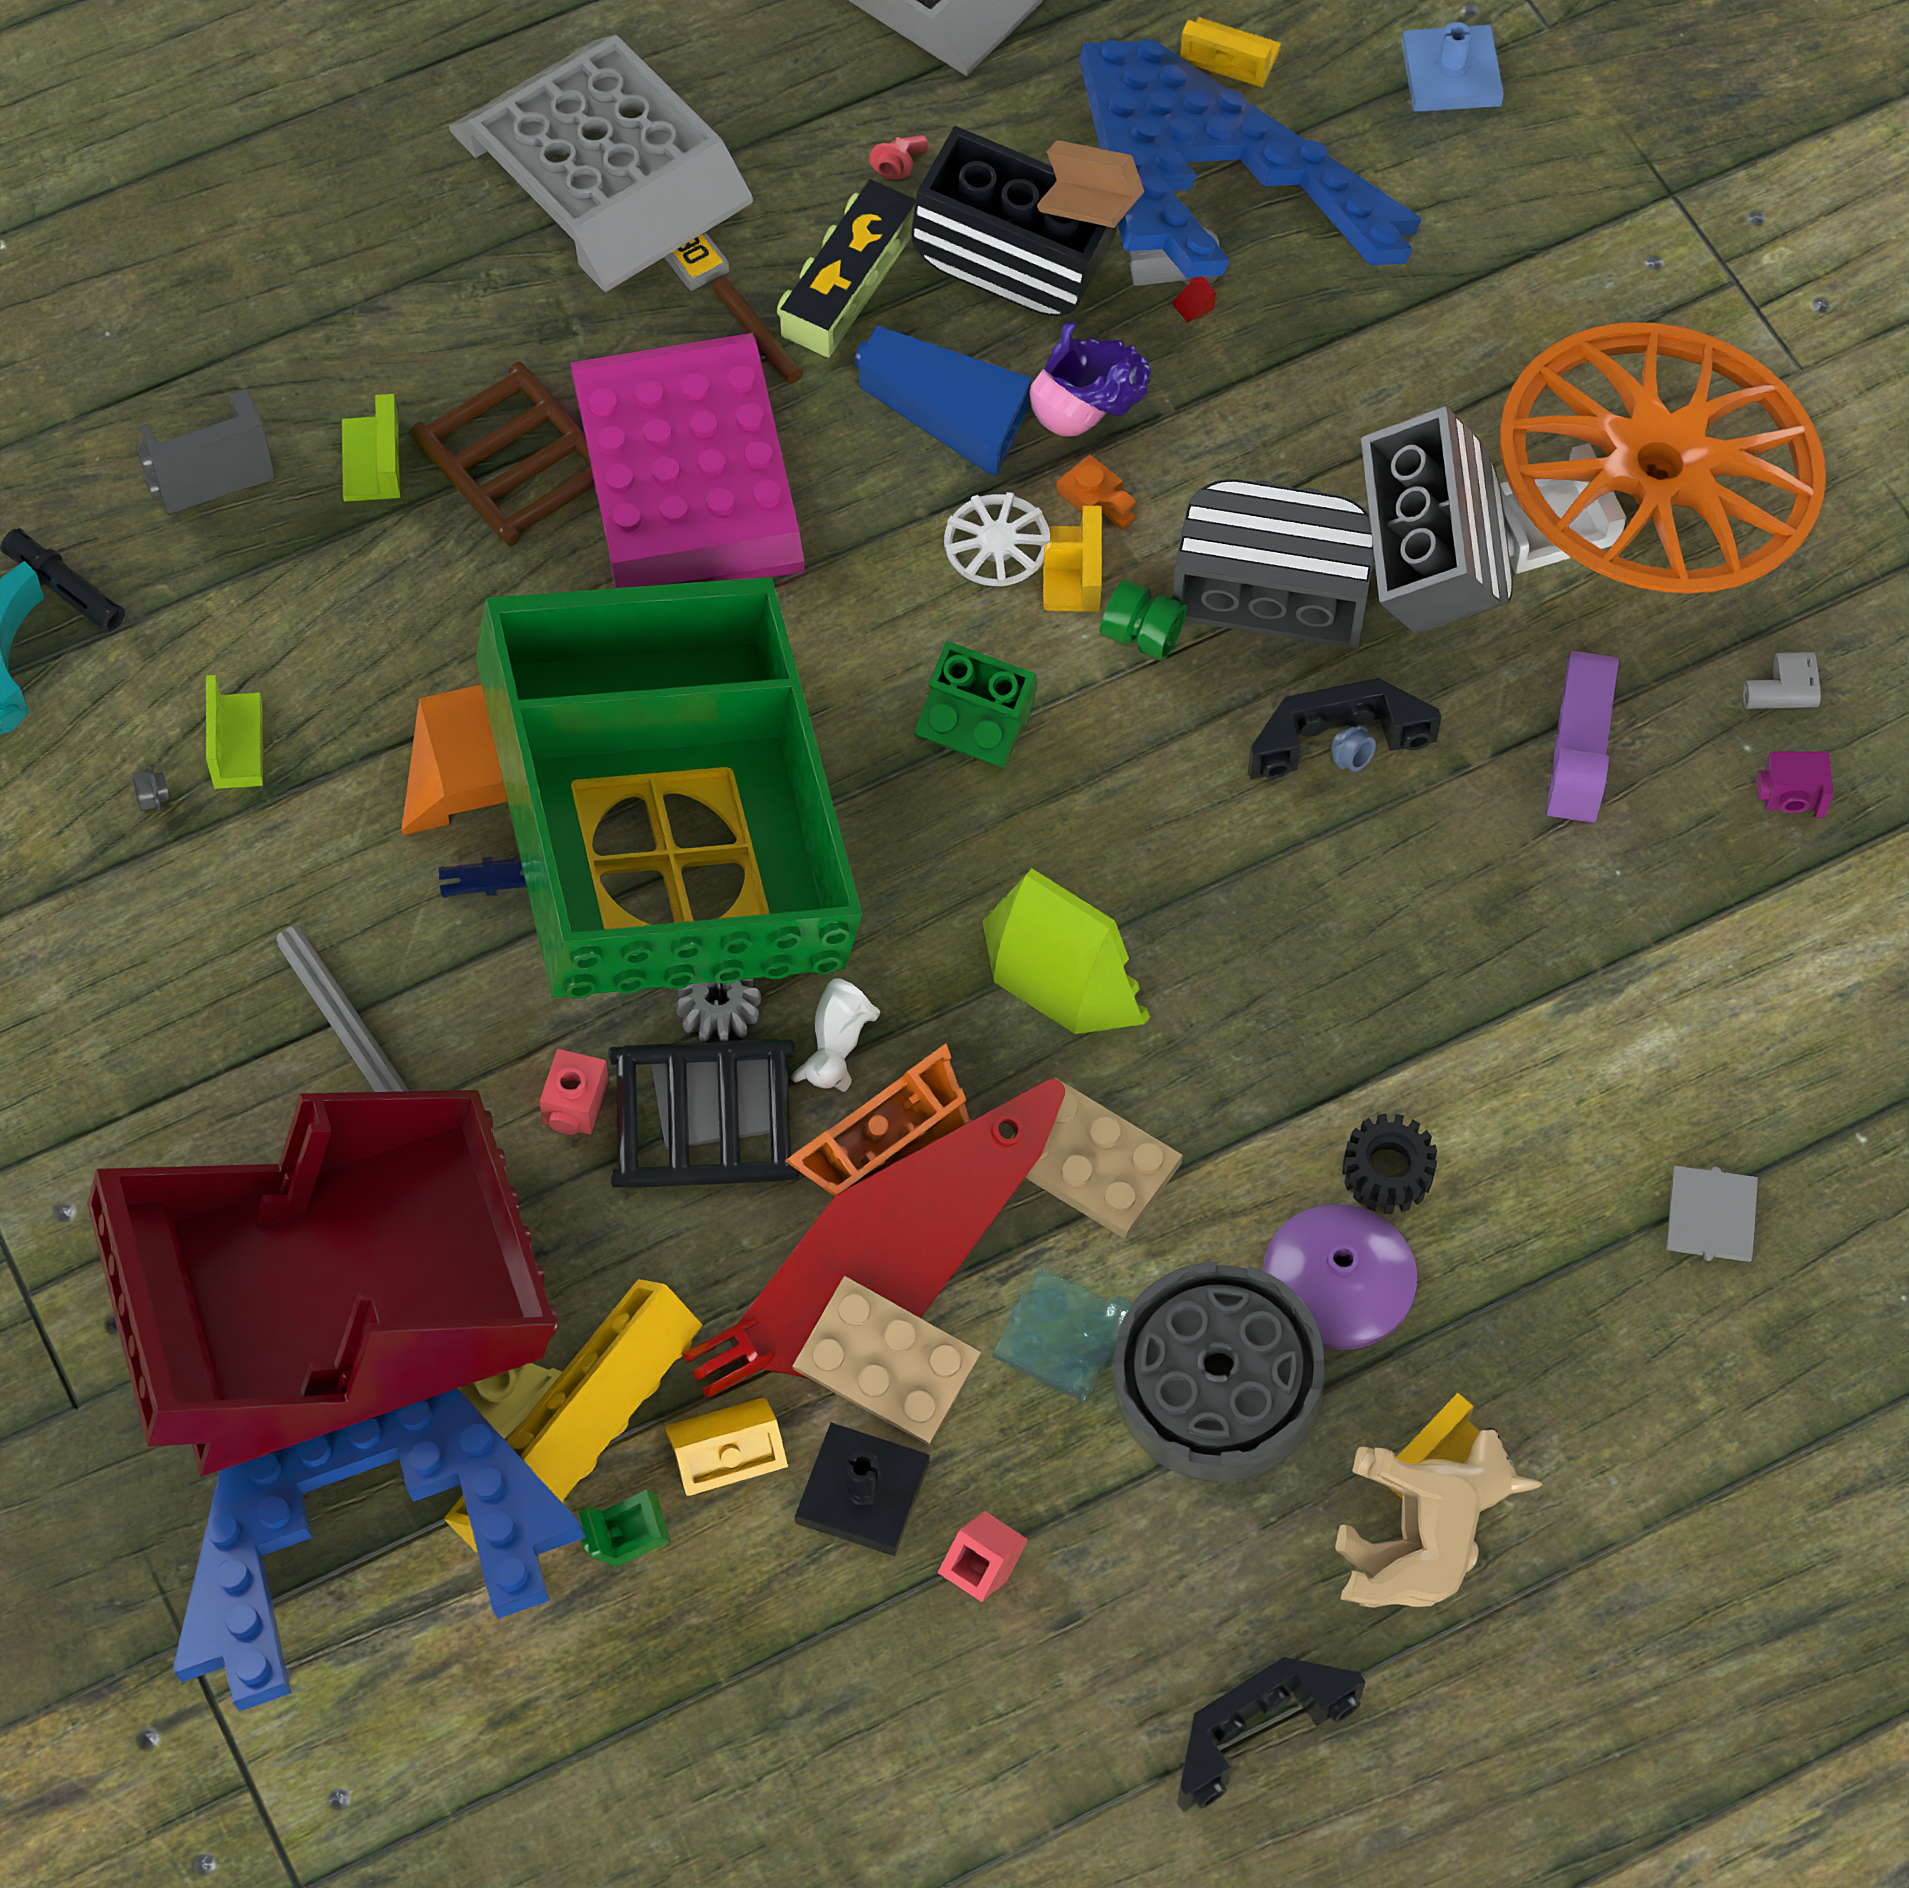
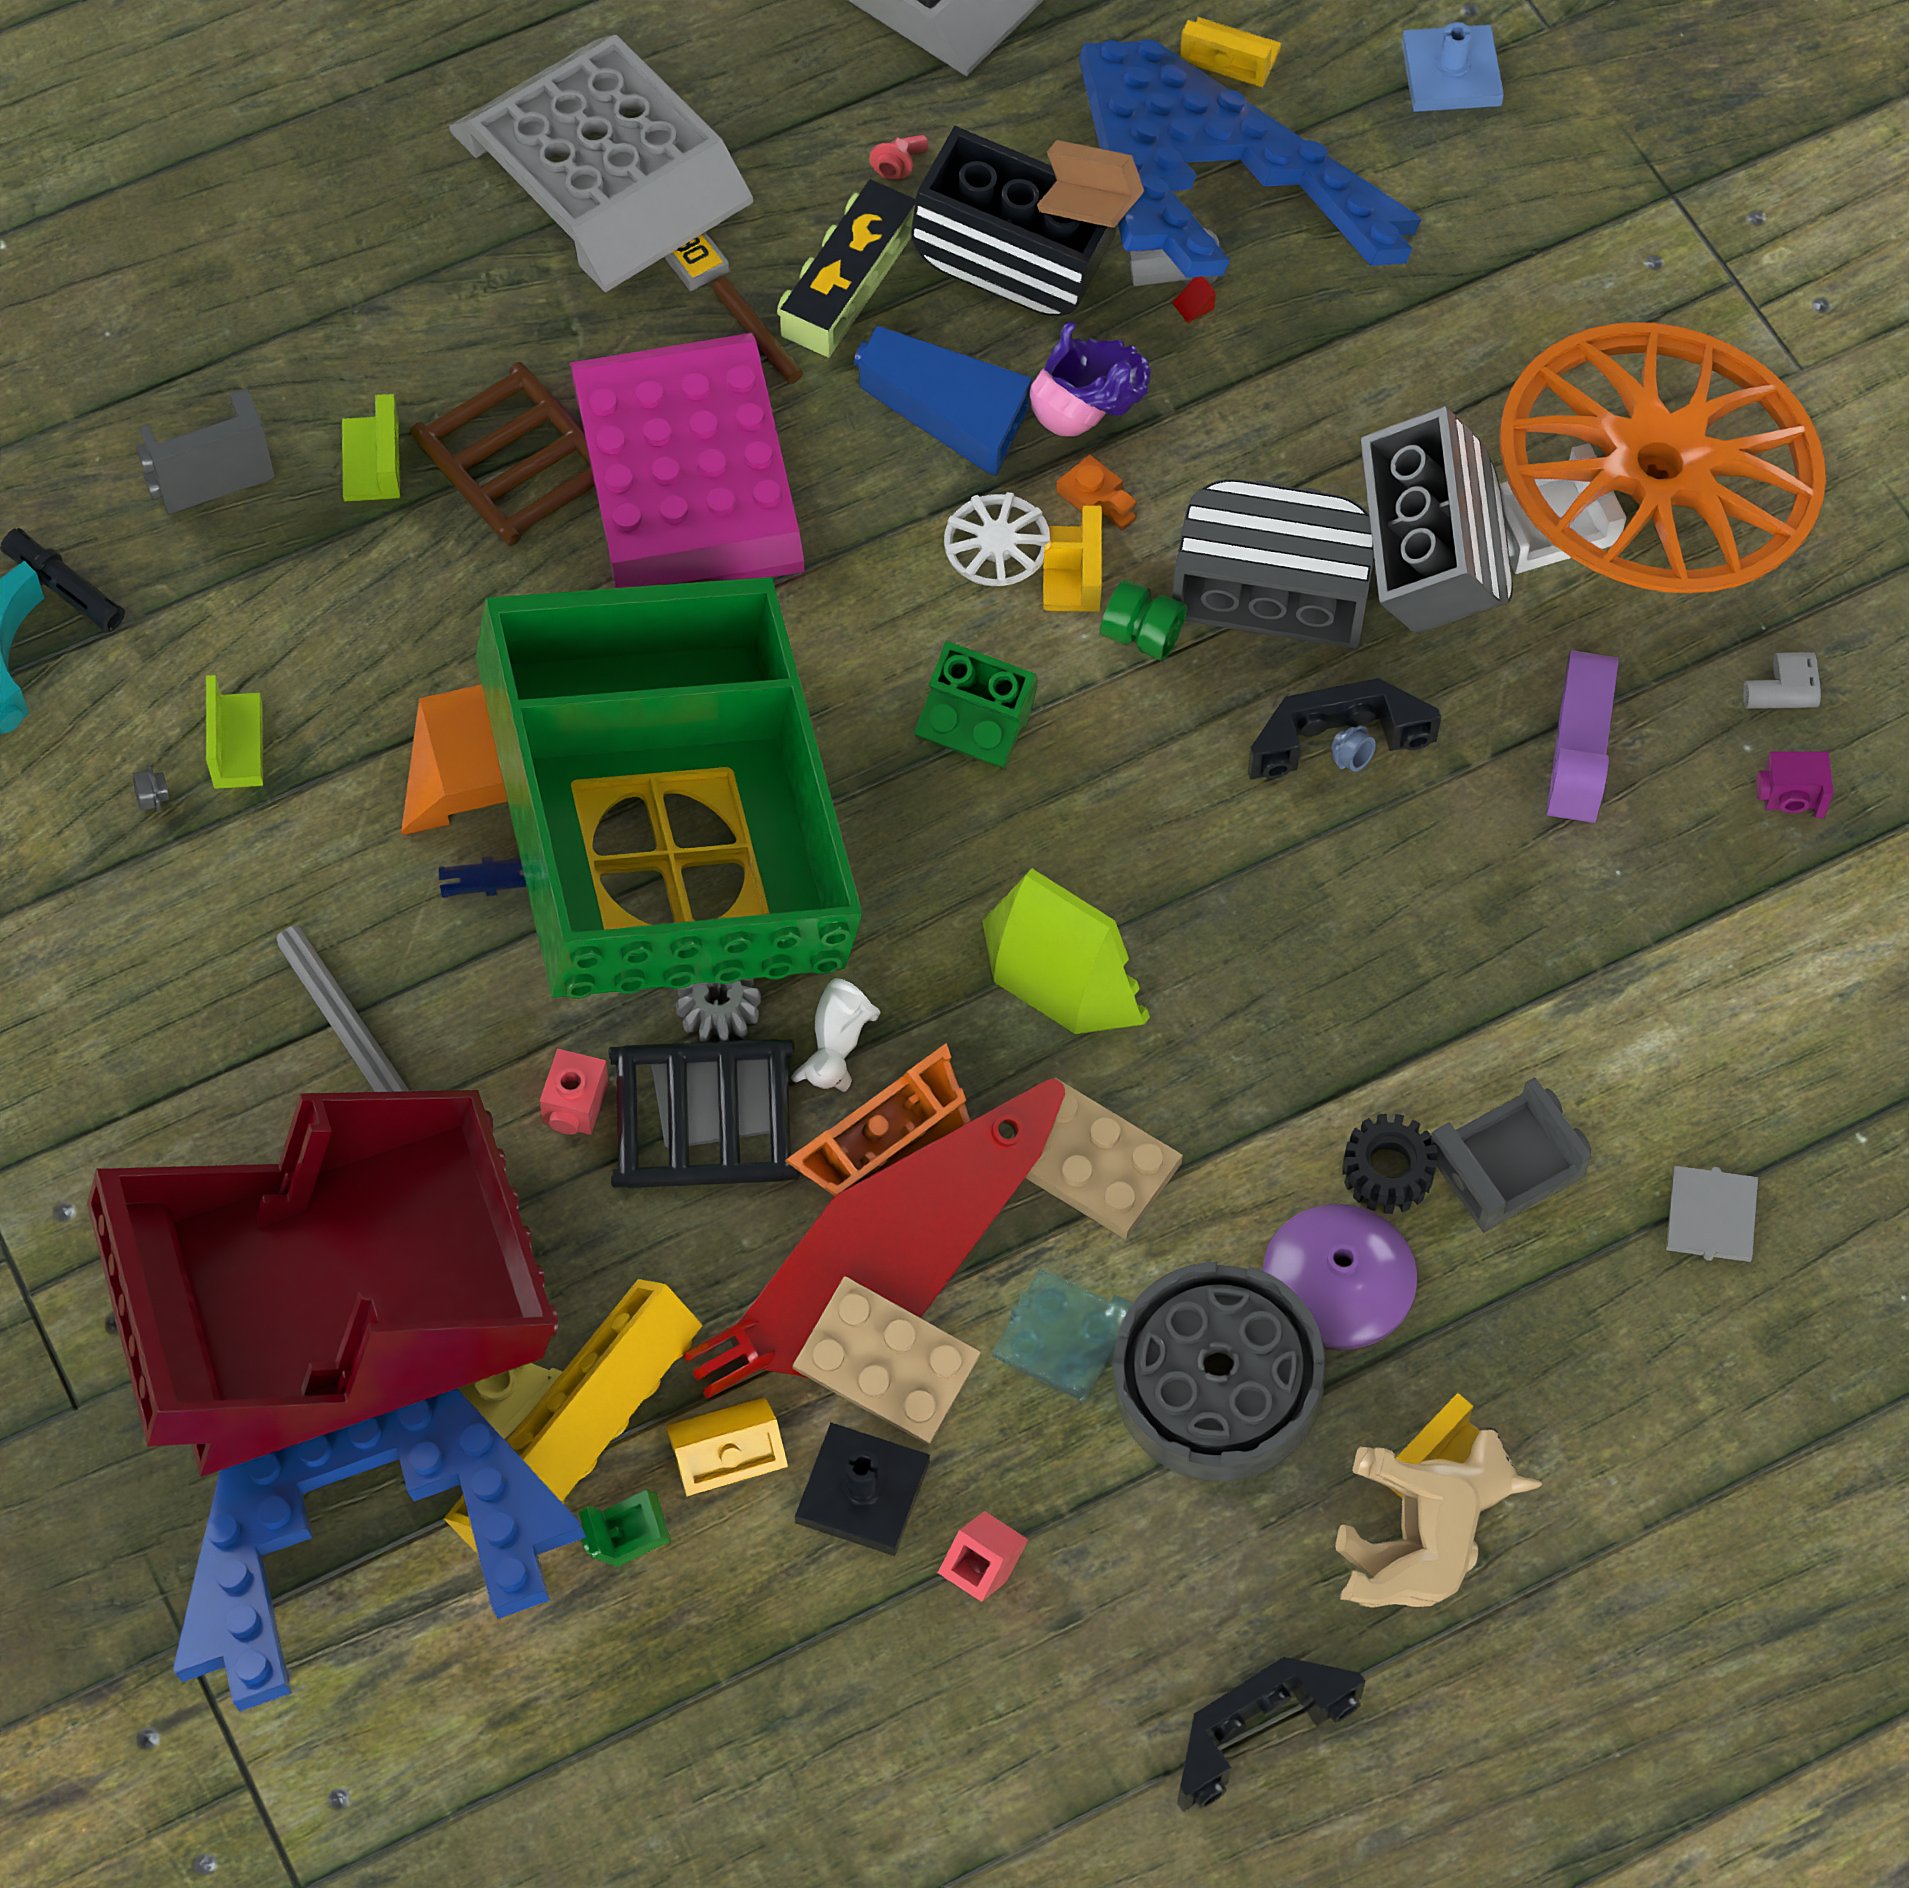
(1512, 1156): none -> dark grey panel

